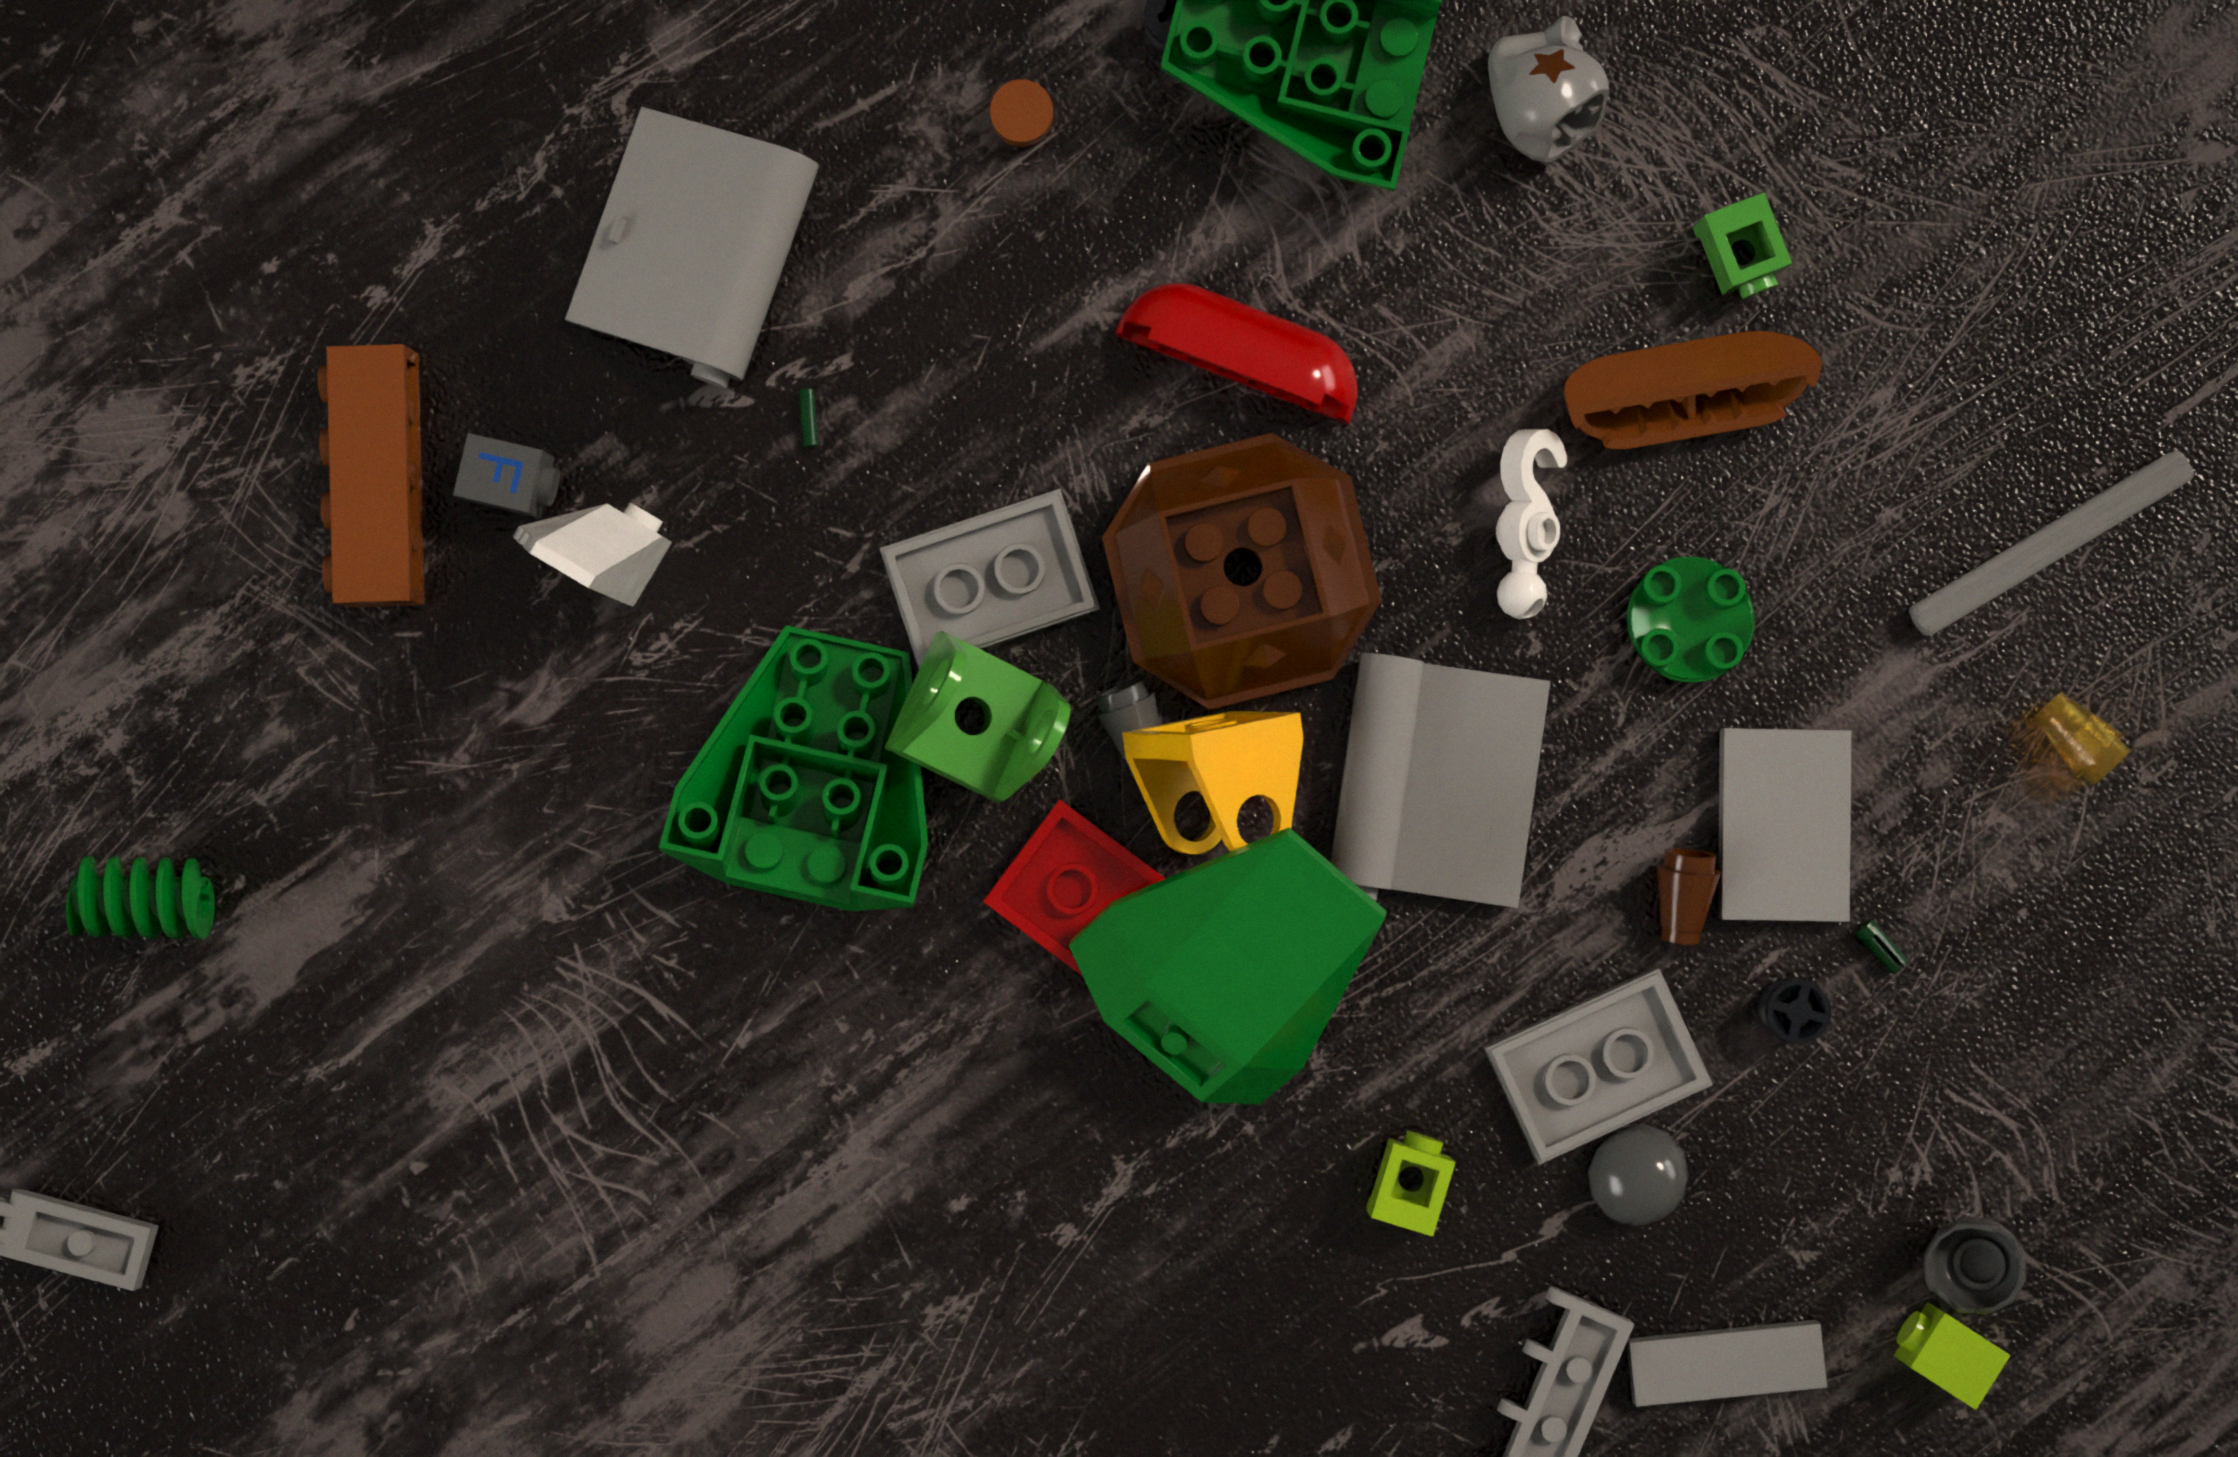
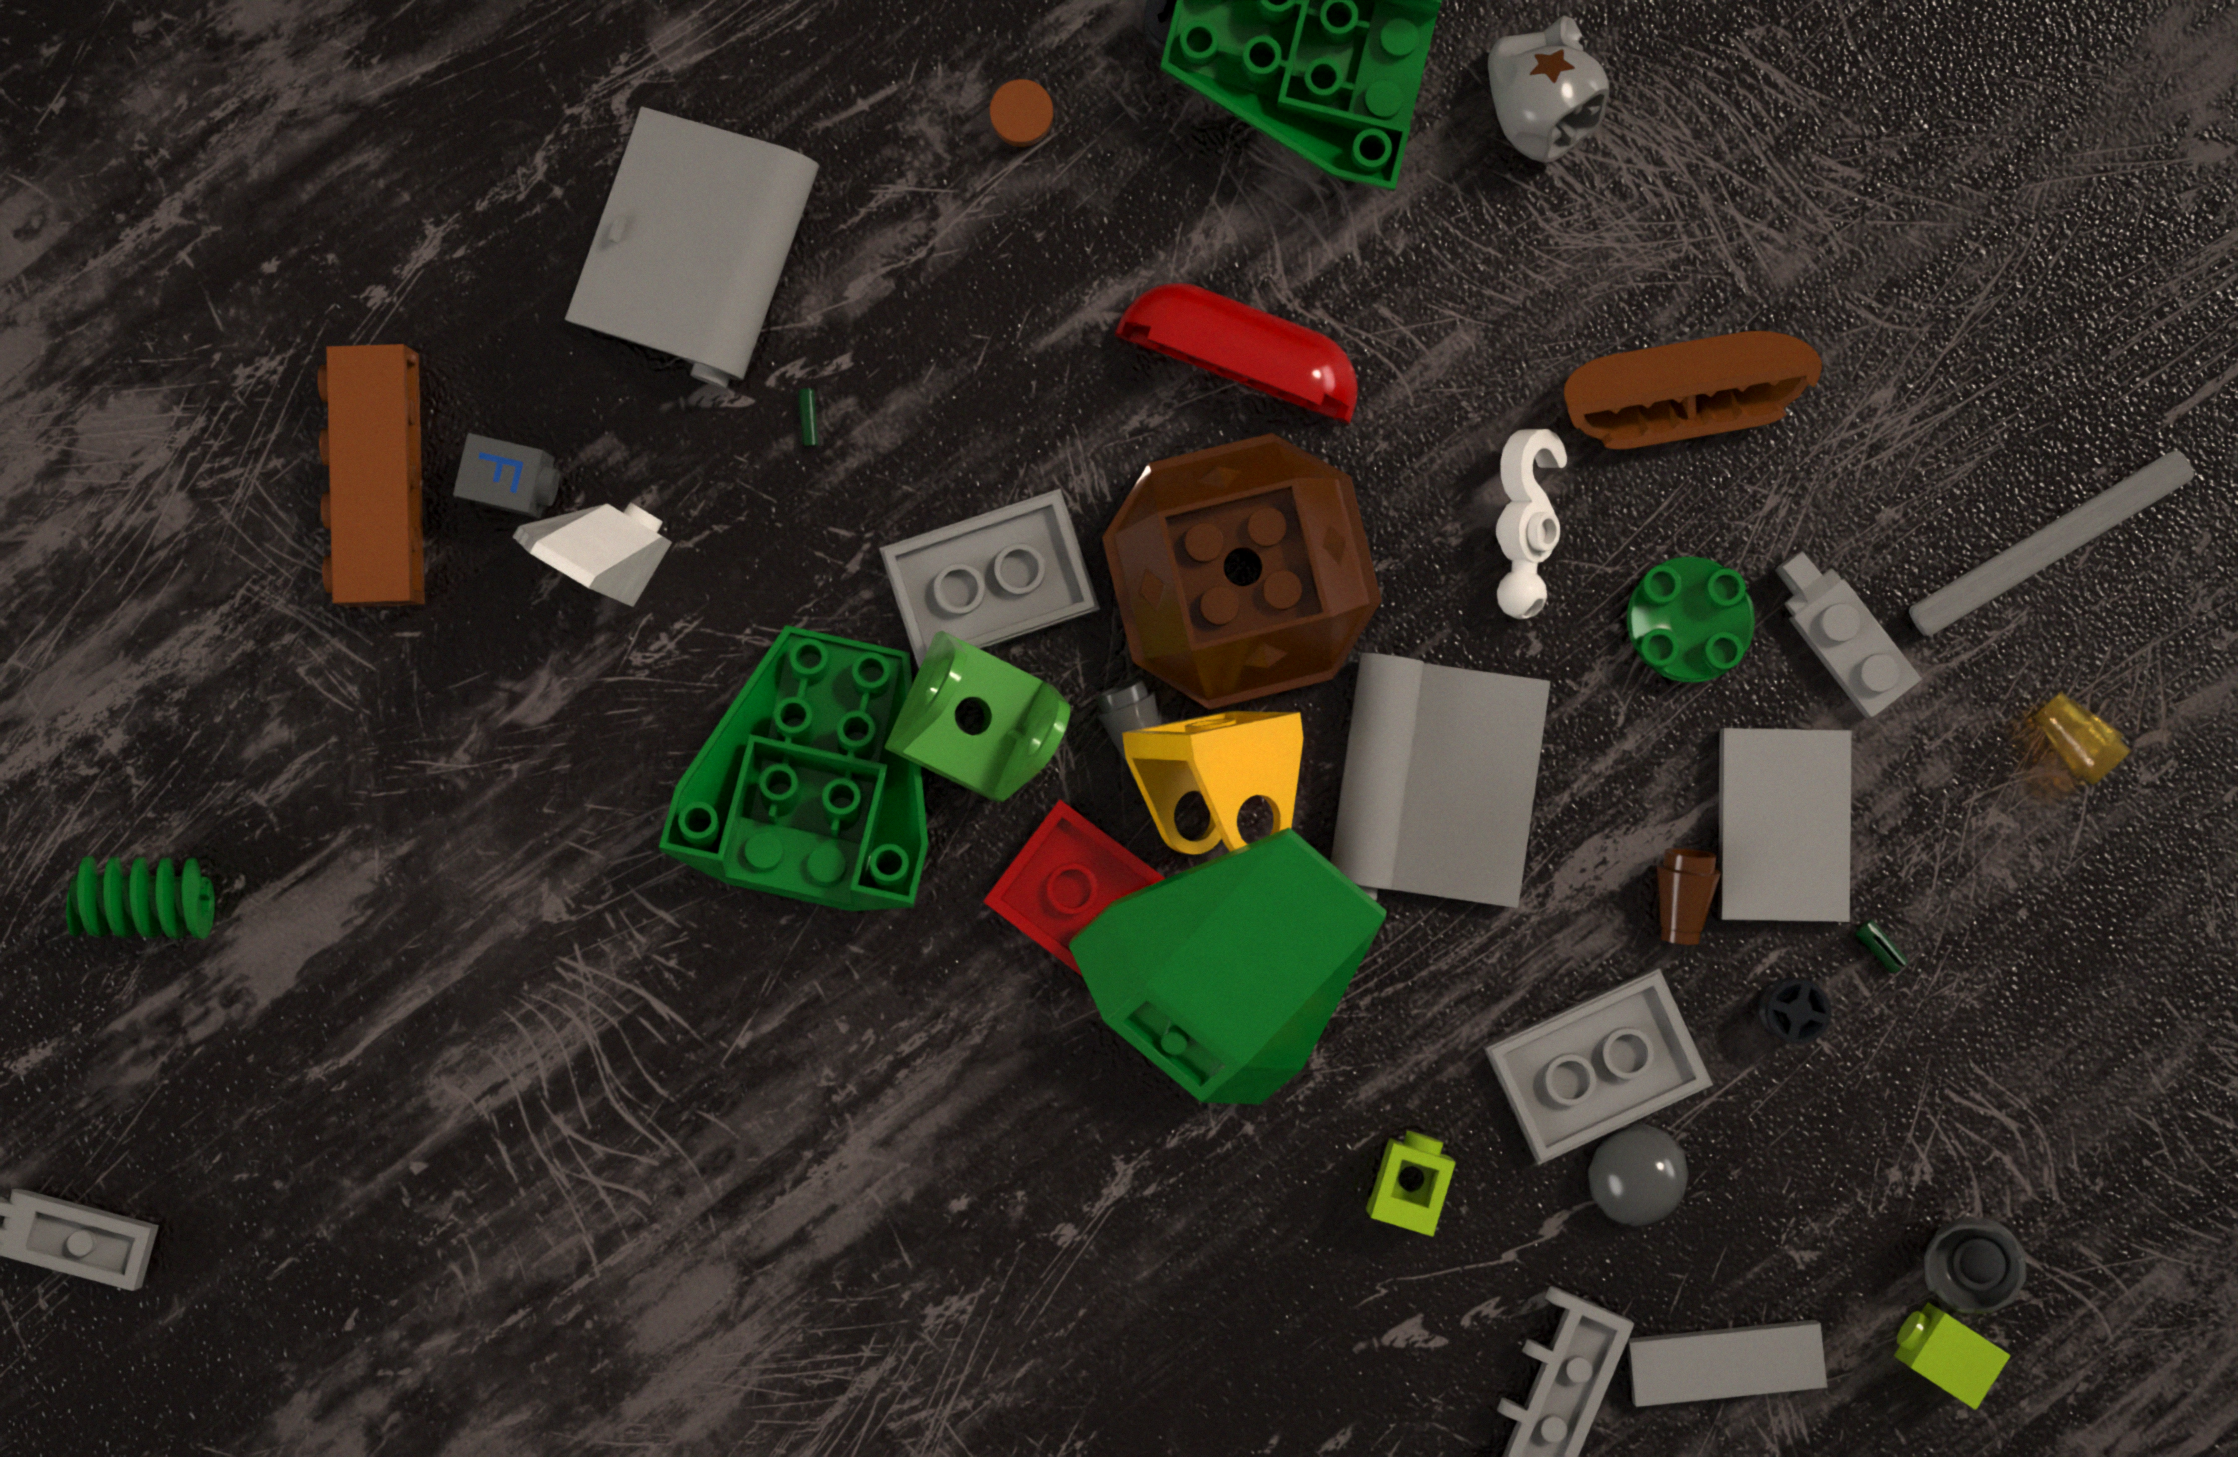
(1754, 227): bright green brick -> none
(1845, 636): none -> light grey hinge

